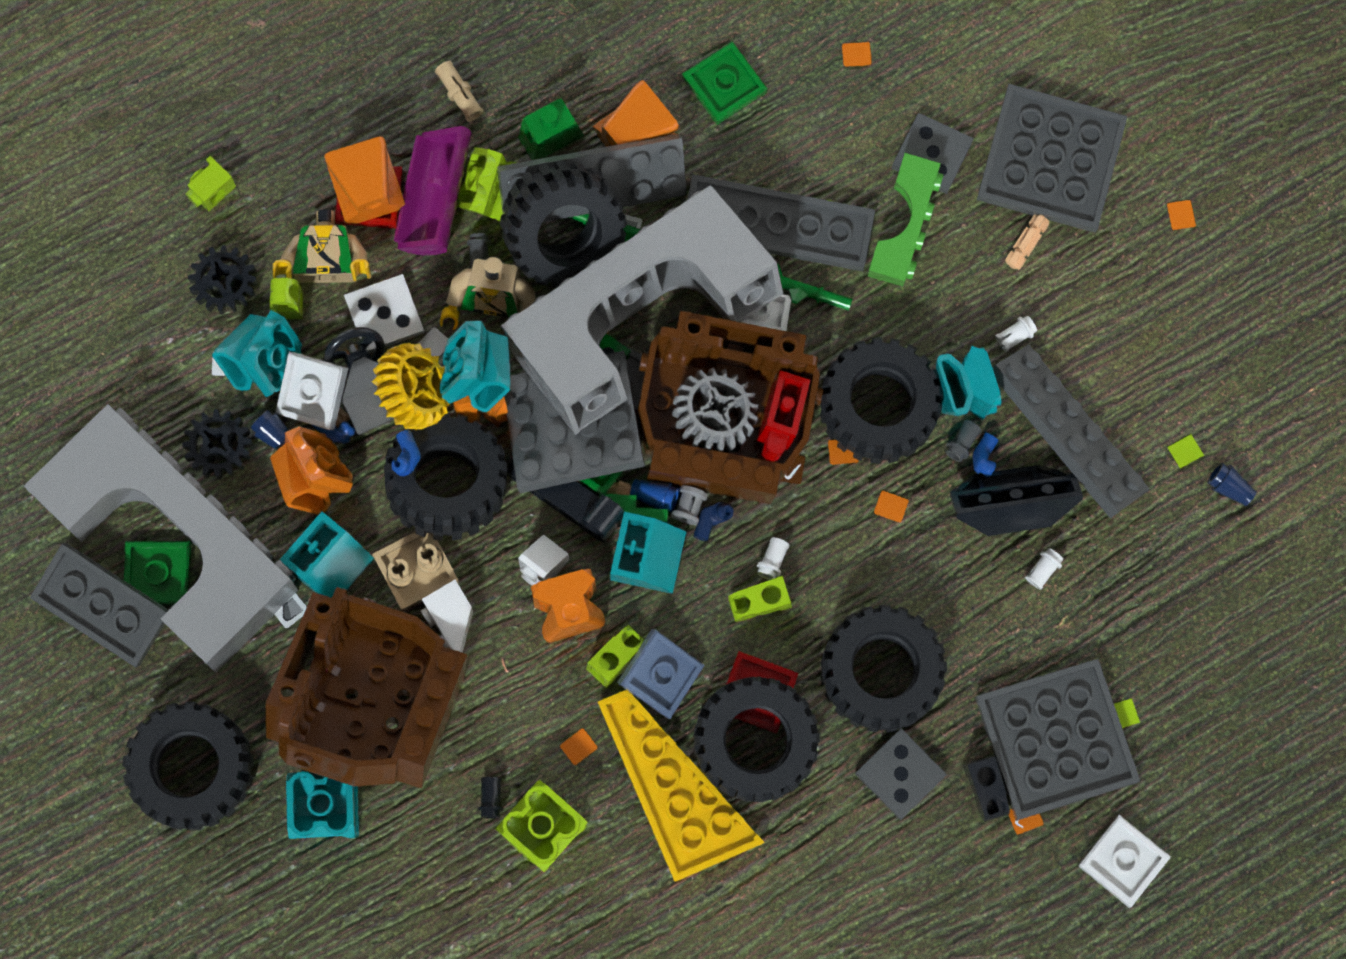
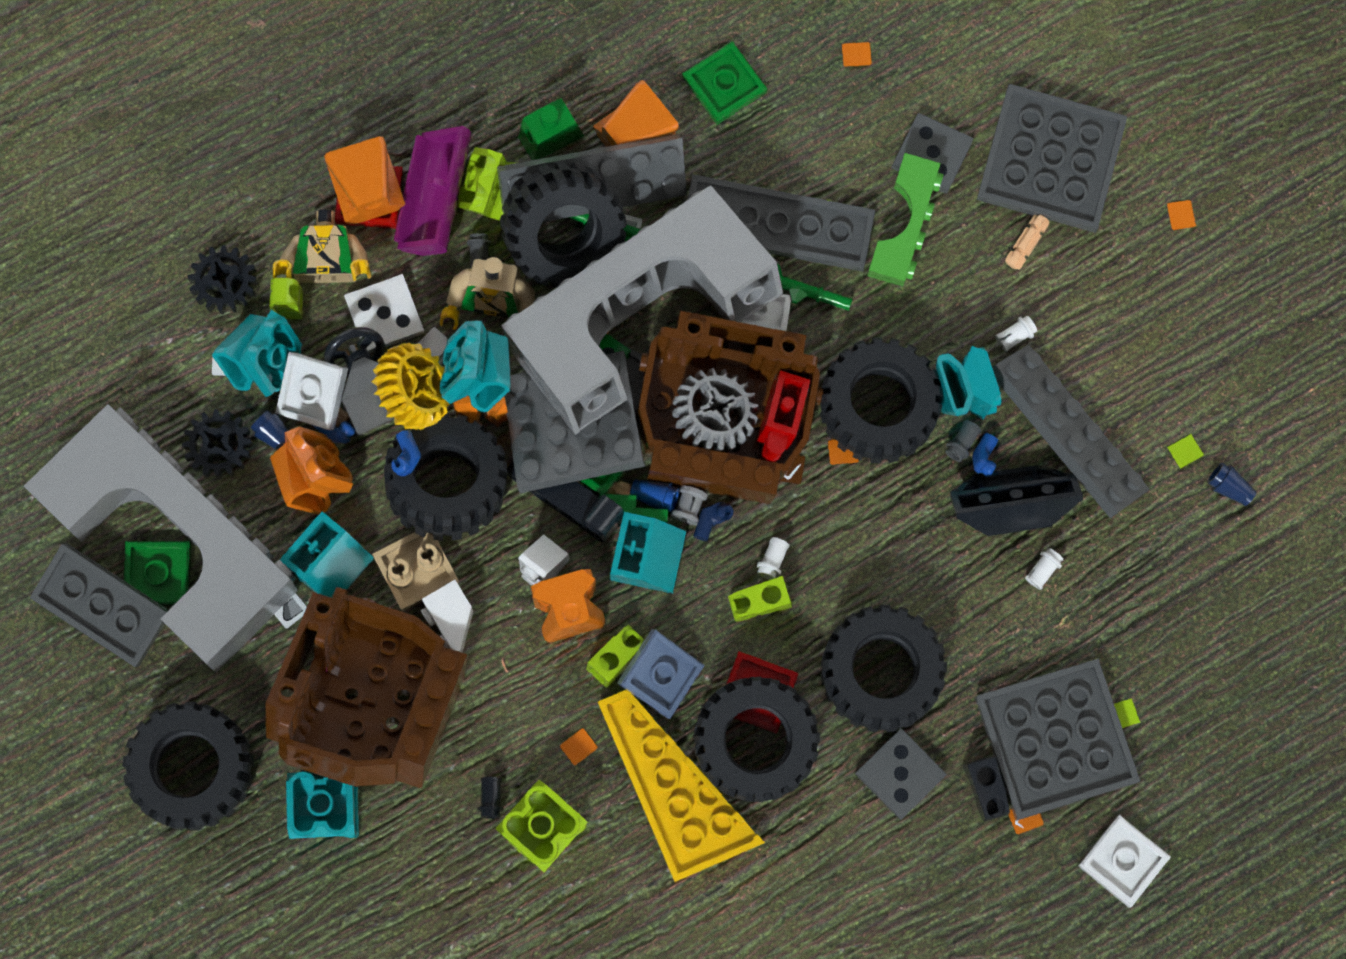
(209, 185): lime brick -> none
(459, 91): tan pin -> none
(891, 506): orange sticker -> none

